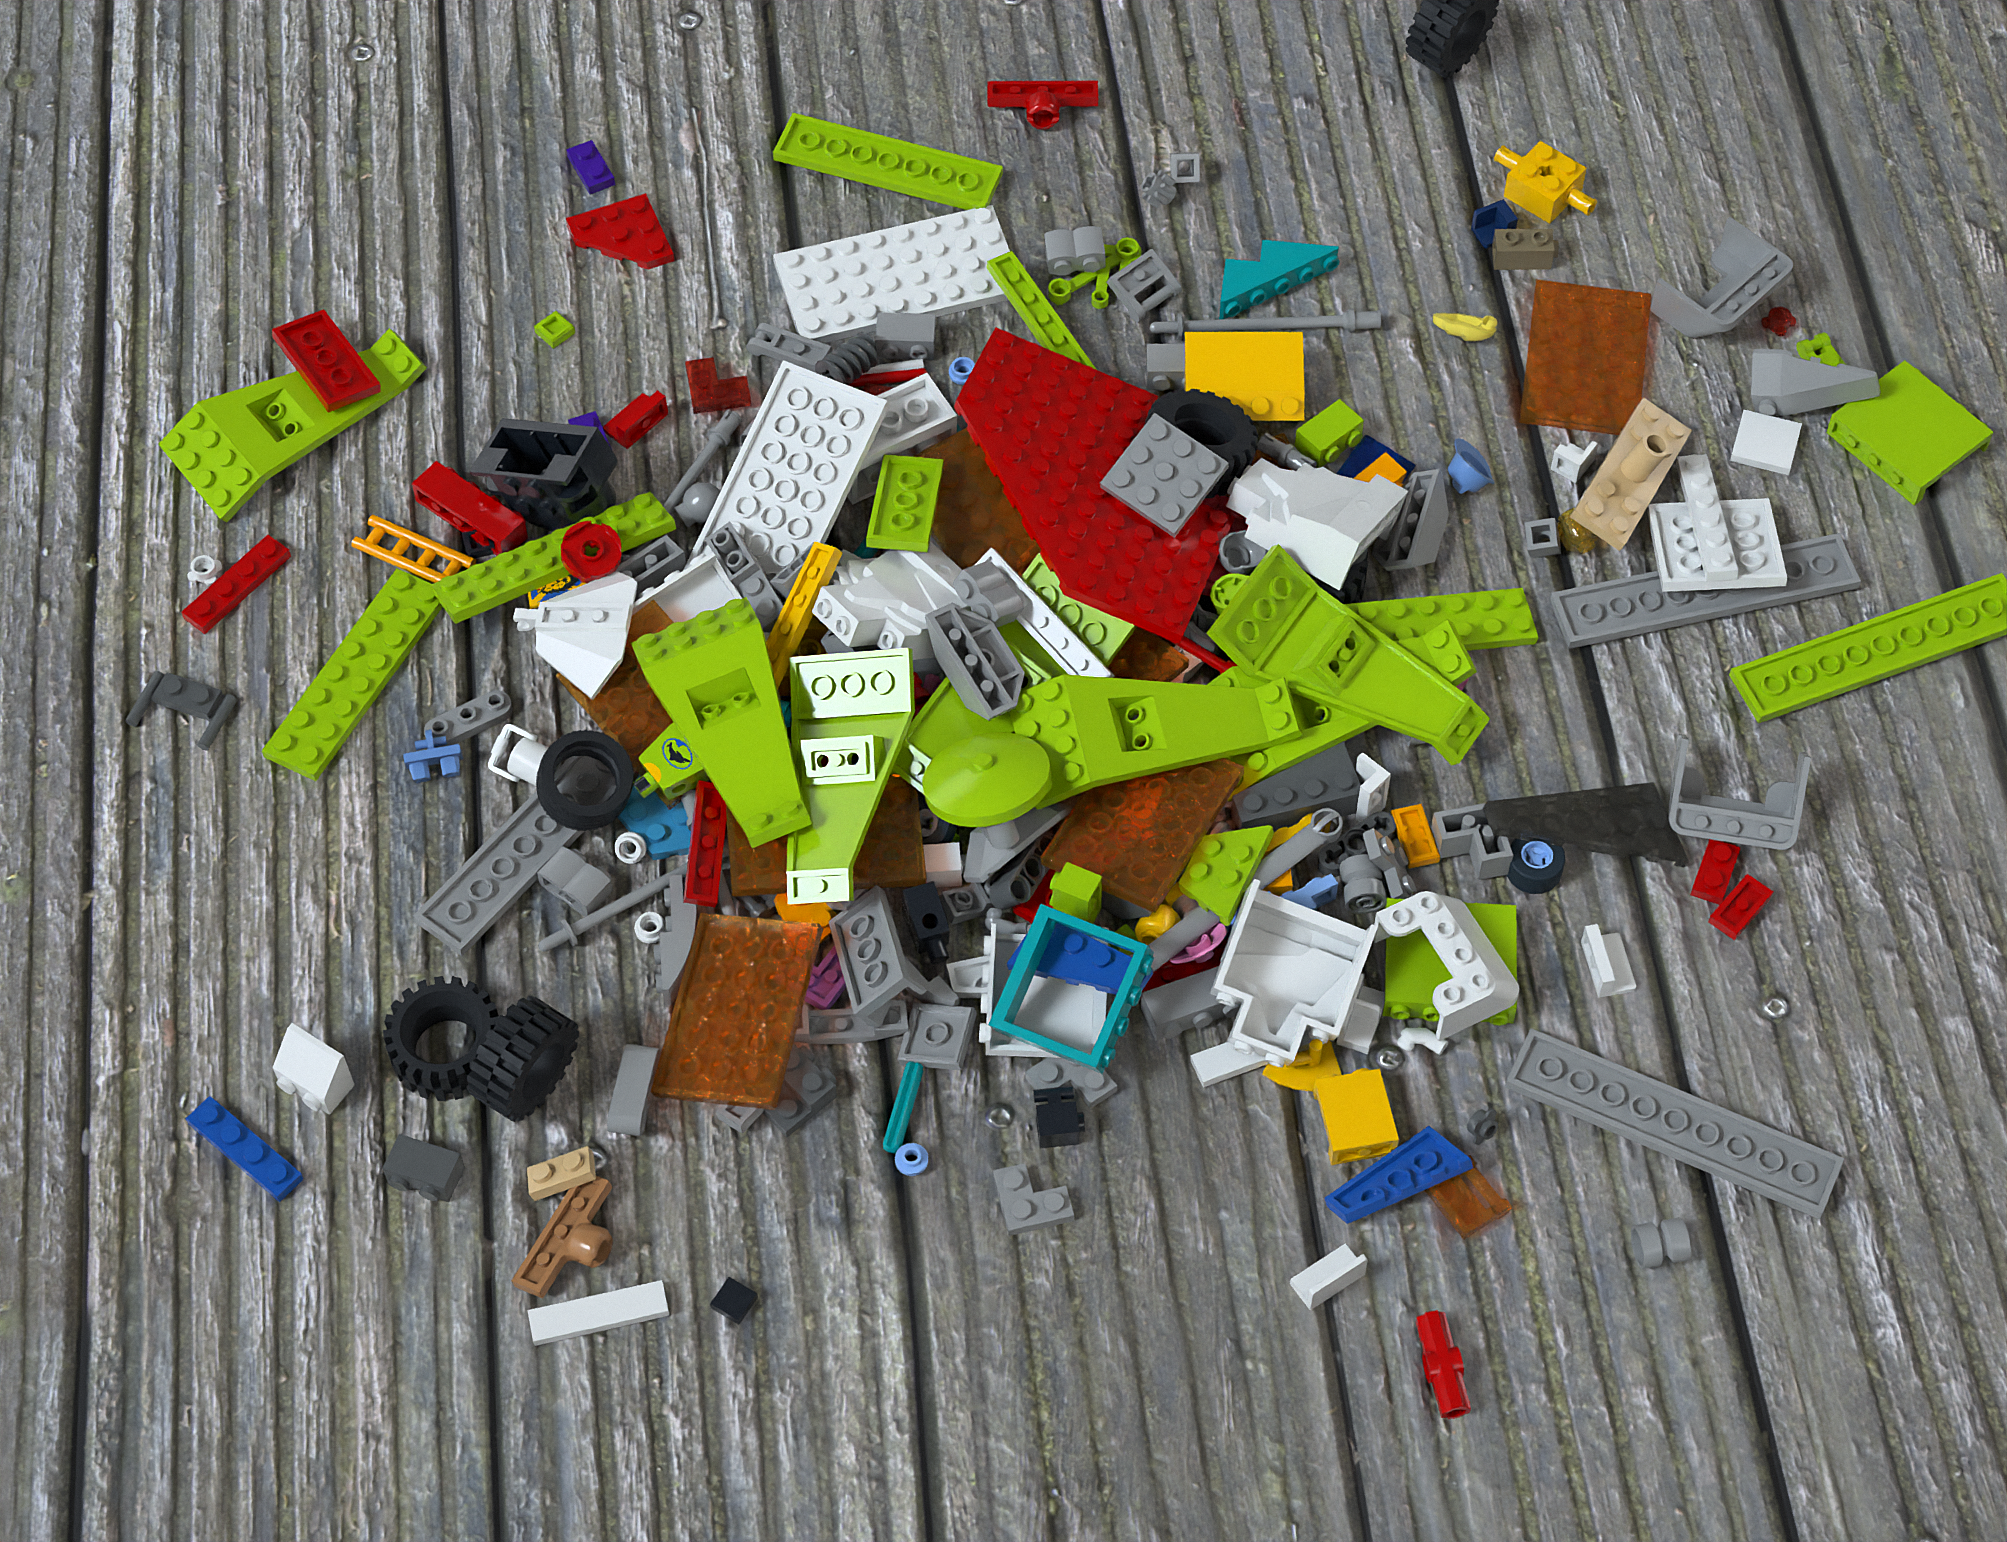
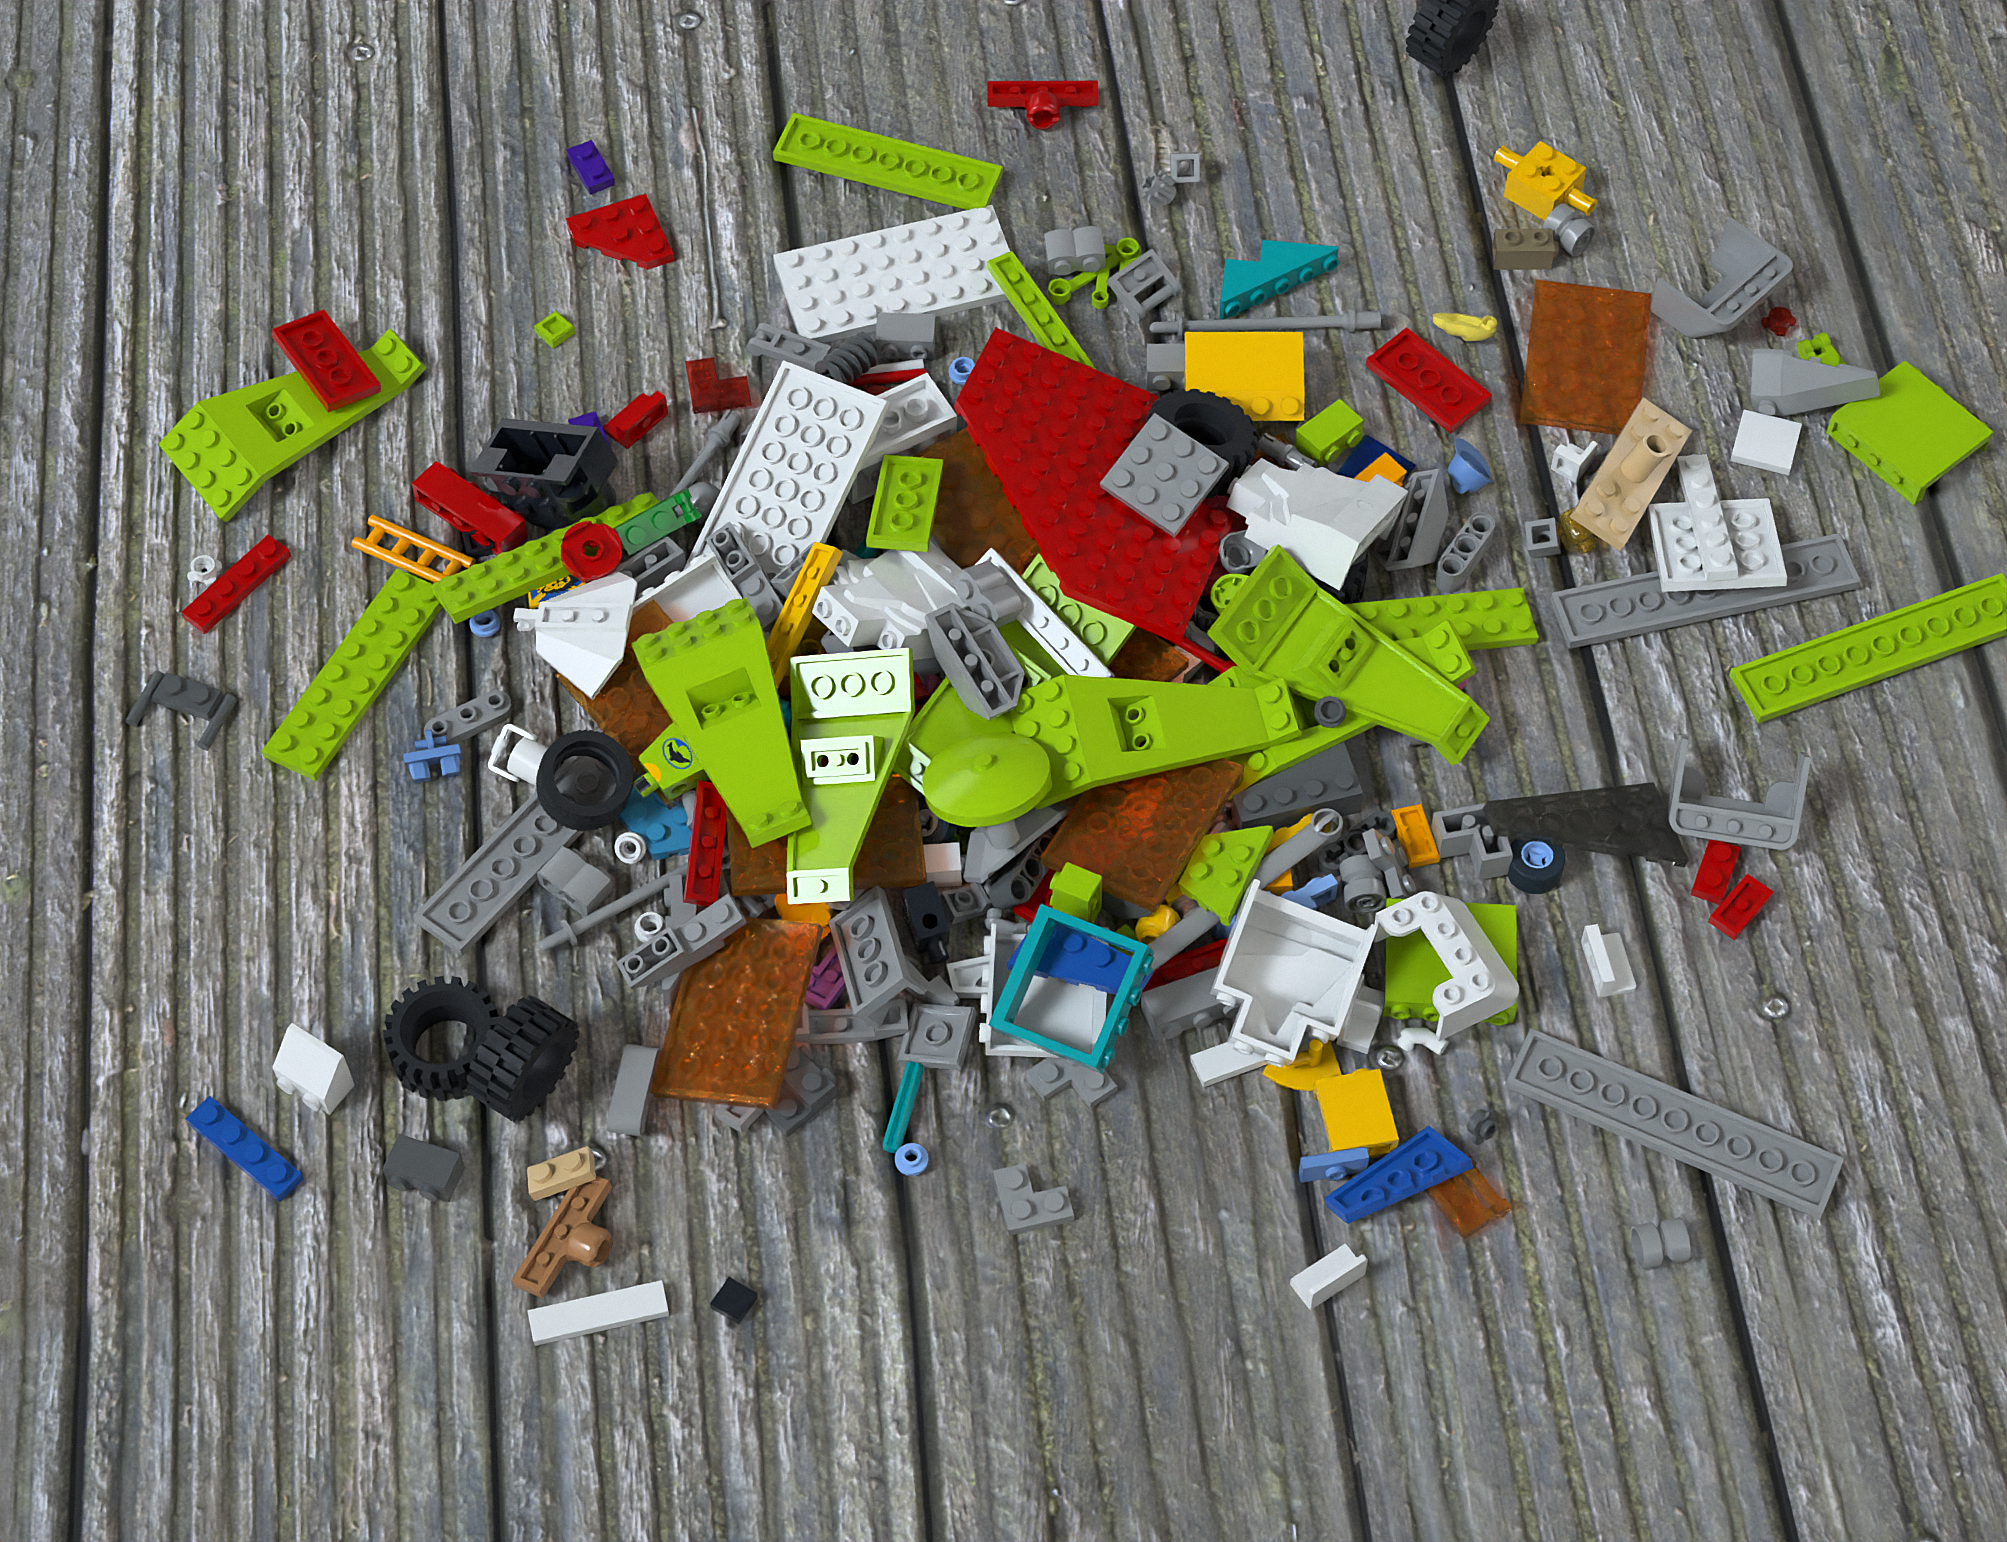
(485, 617): none -> light blue plate
(656, 522): none -> green plate
(680, 948): none -> light grey slope
(1057, 1121): black brick -> none
(1202, 947): bright pink dish -> none
(1329, 712): none -> dark grey plate
(1333, 1165): none -> medium blue plate
(1373, 788): white panel -> none
(1428, 380): none -> red plate
(1443, 1364): red piece -> none
(1468, 541): none -> light grey beam
(1492, 217): dark blue panel -> none
(1571, 232): none -> light grey wheel

